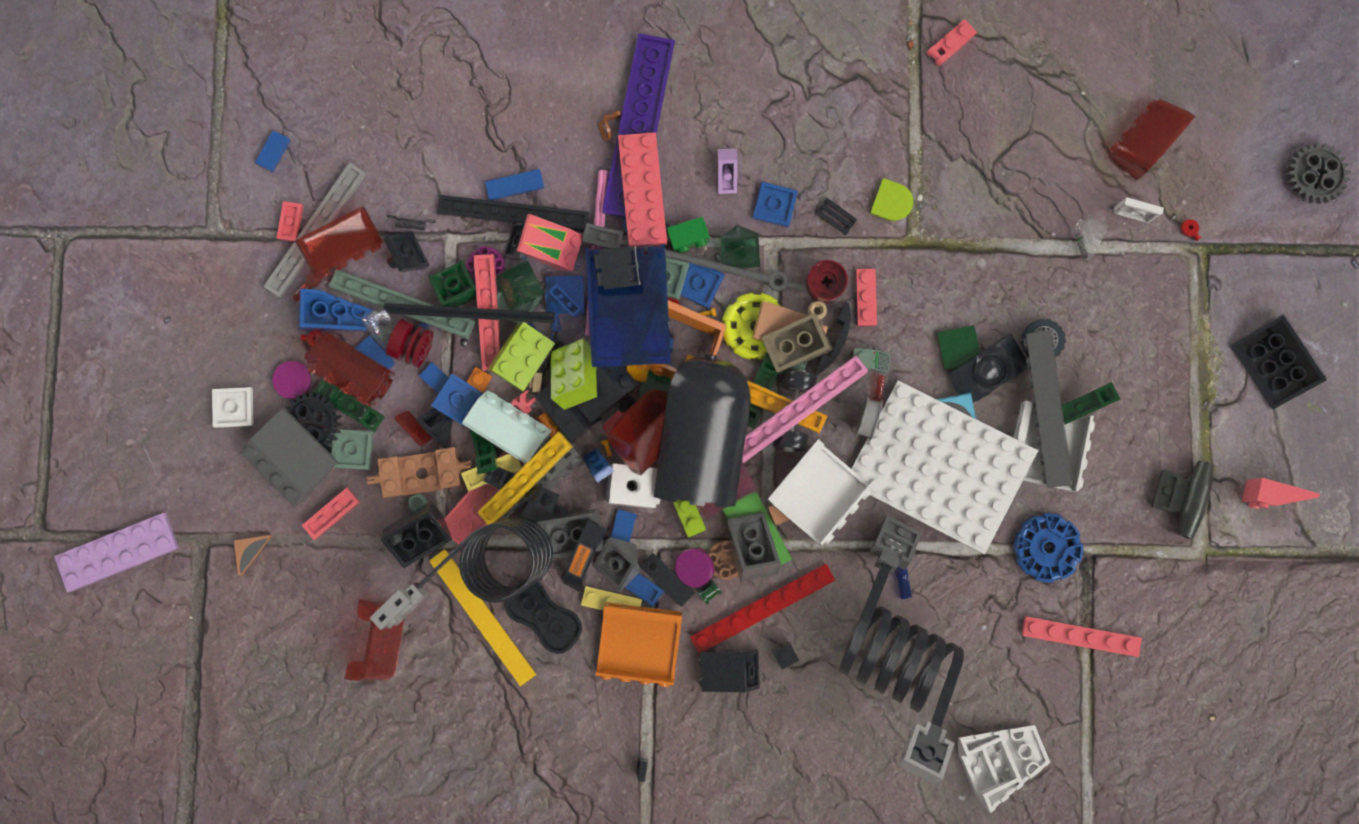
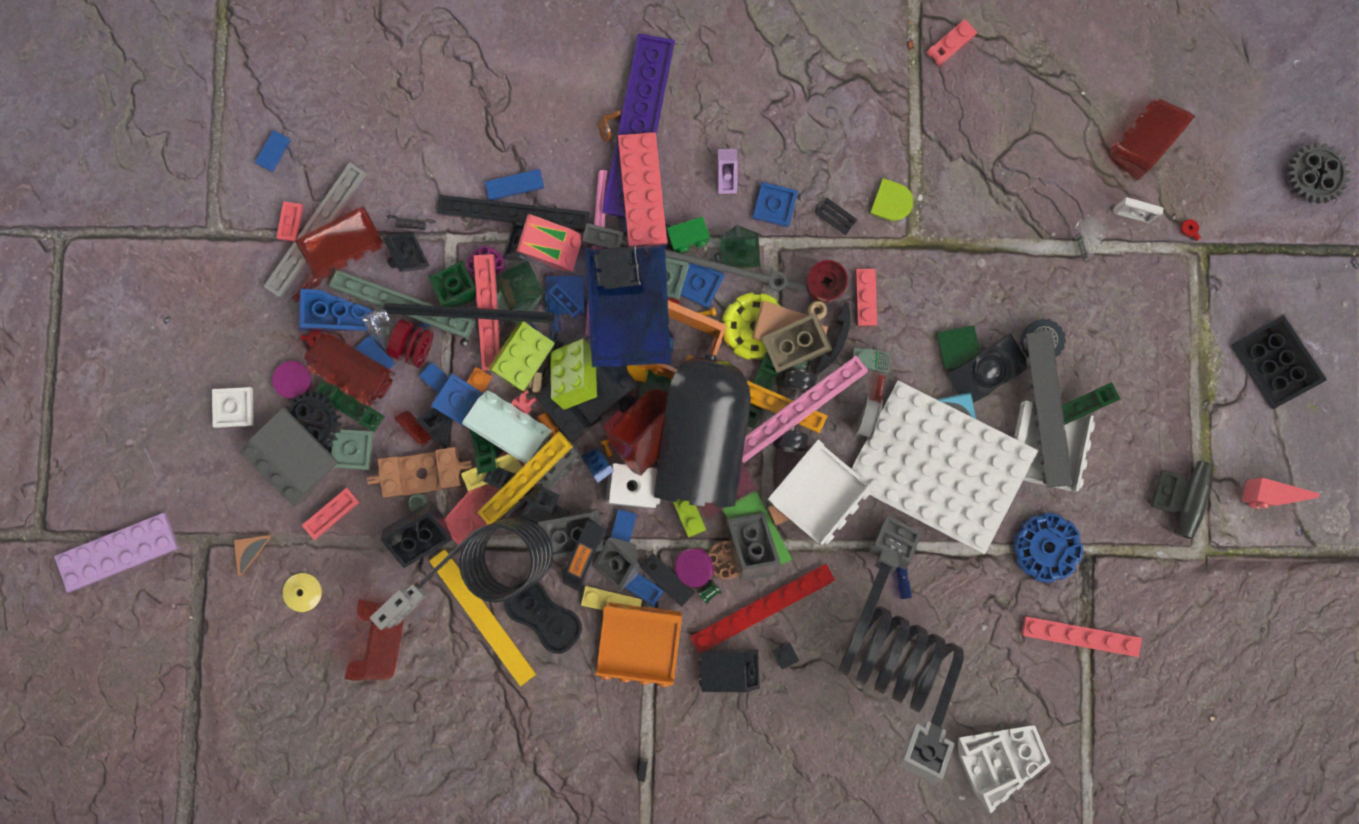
(311, 592): none -> light yellow dish

